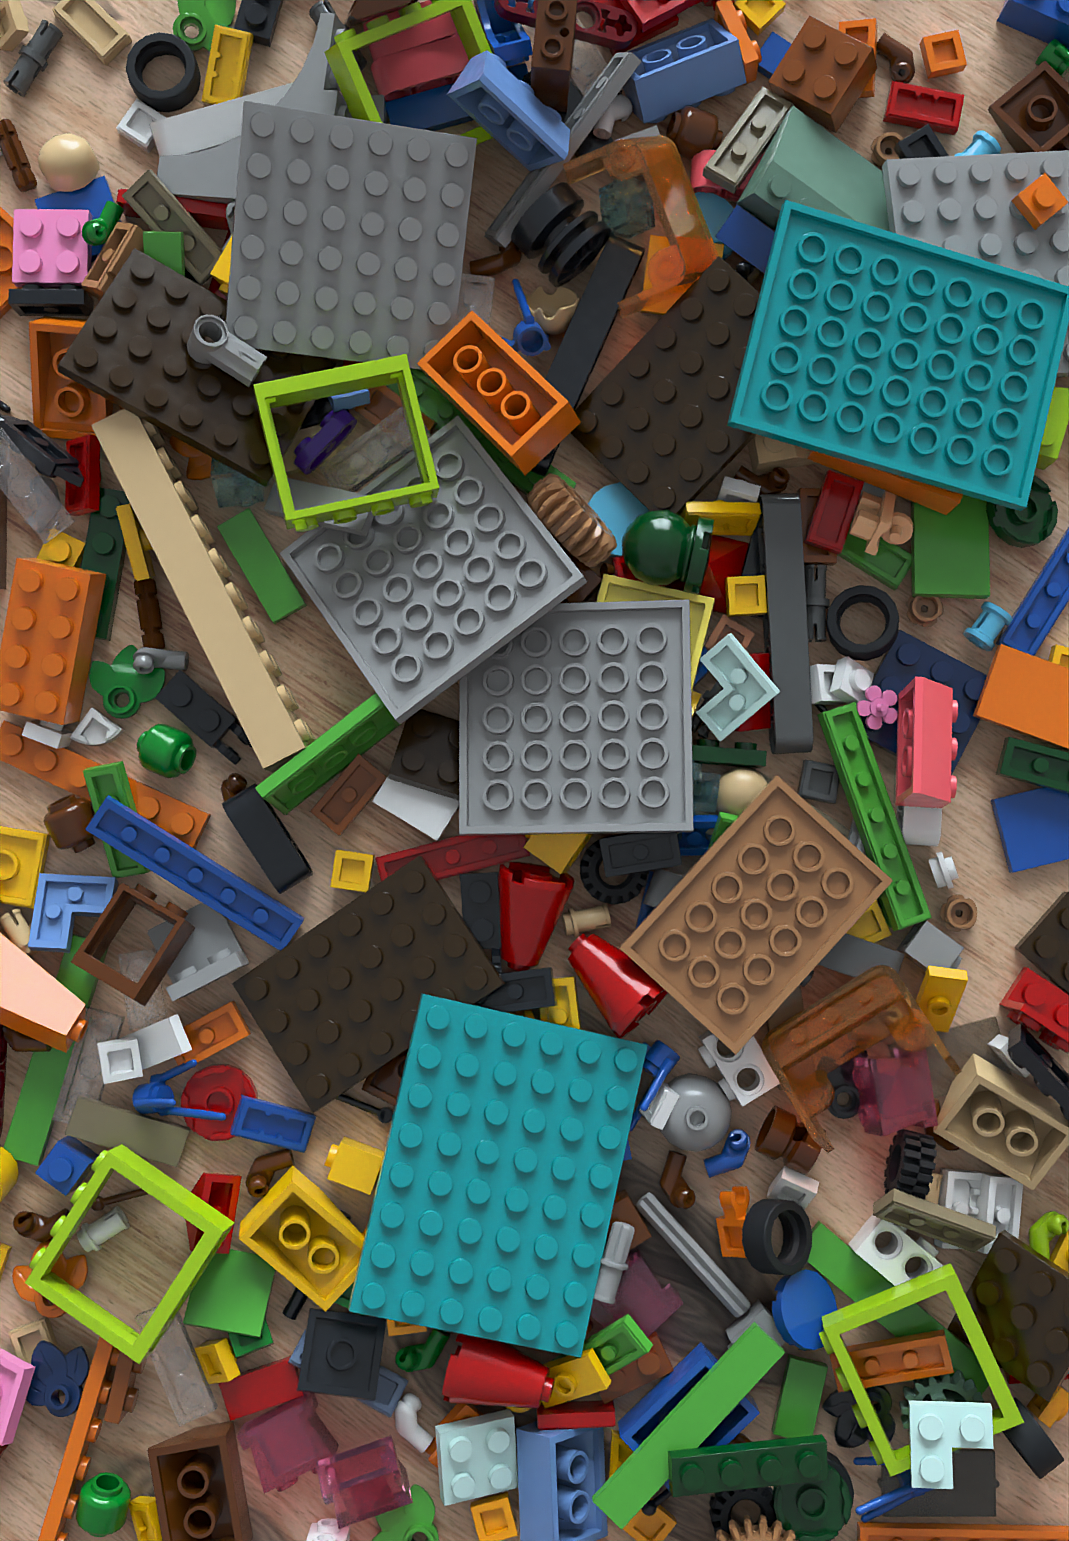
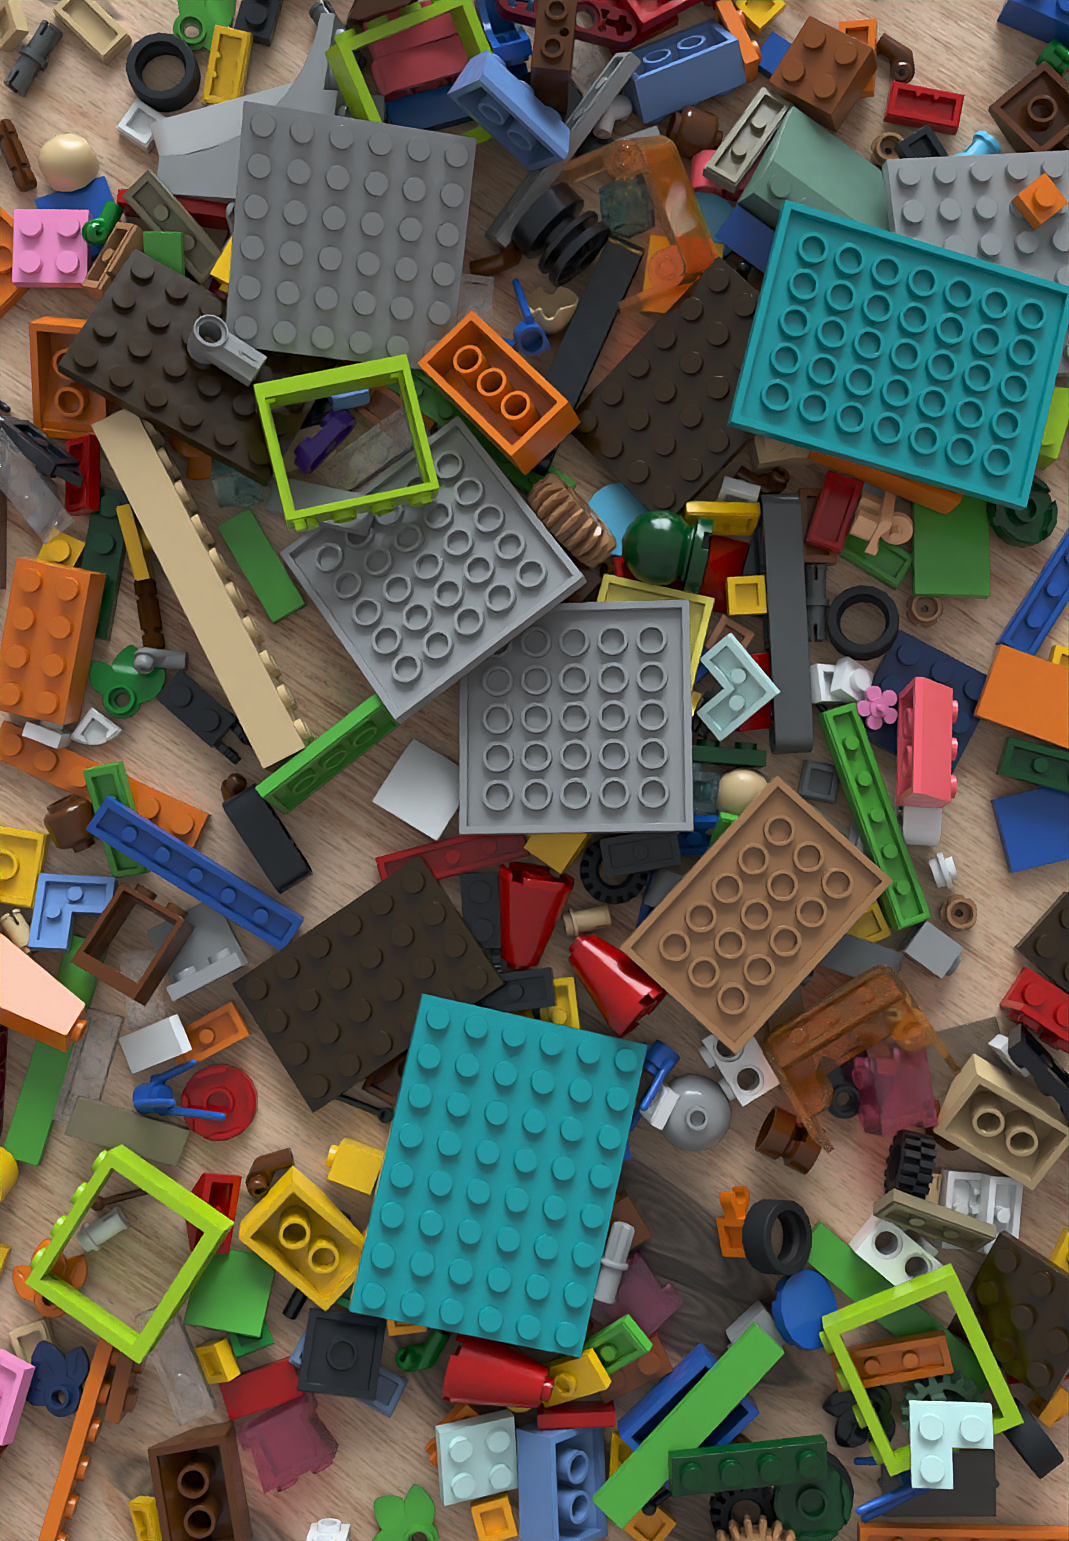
(23, 1043): reddish brown arm -> none
(35, 1225): reddish brown arm -> none
(38, 301): black plate -> none
(67, 1165): blue brick -> none
(103, 1504): green head -> none
(120, 1059): white plate -> none
(166, 751): green head -> none
(272, 1124): blue plate -> none
(349, 795): dark orange plate -> none
(352, 871): yellow plate -> none
(364, 1481): clear pink hips -> none
(407, 1424): white arm -> none
(428, 754): dark brown plate -> none
(674, 1184): reddish brown arm -> none
(693, 1254): light grey axle -> none
(732, 1155): blue arm -> none
(793, 1186): white plate -> none
(799, 1397): bright green tile -> none
(941, 995): yellow plate -> none
(943, 54): orange plate -> none
(988, 626): medium azure bush -> none
(1045, 1230): lime arm -> none

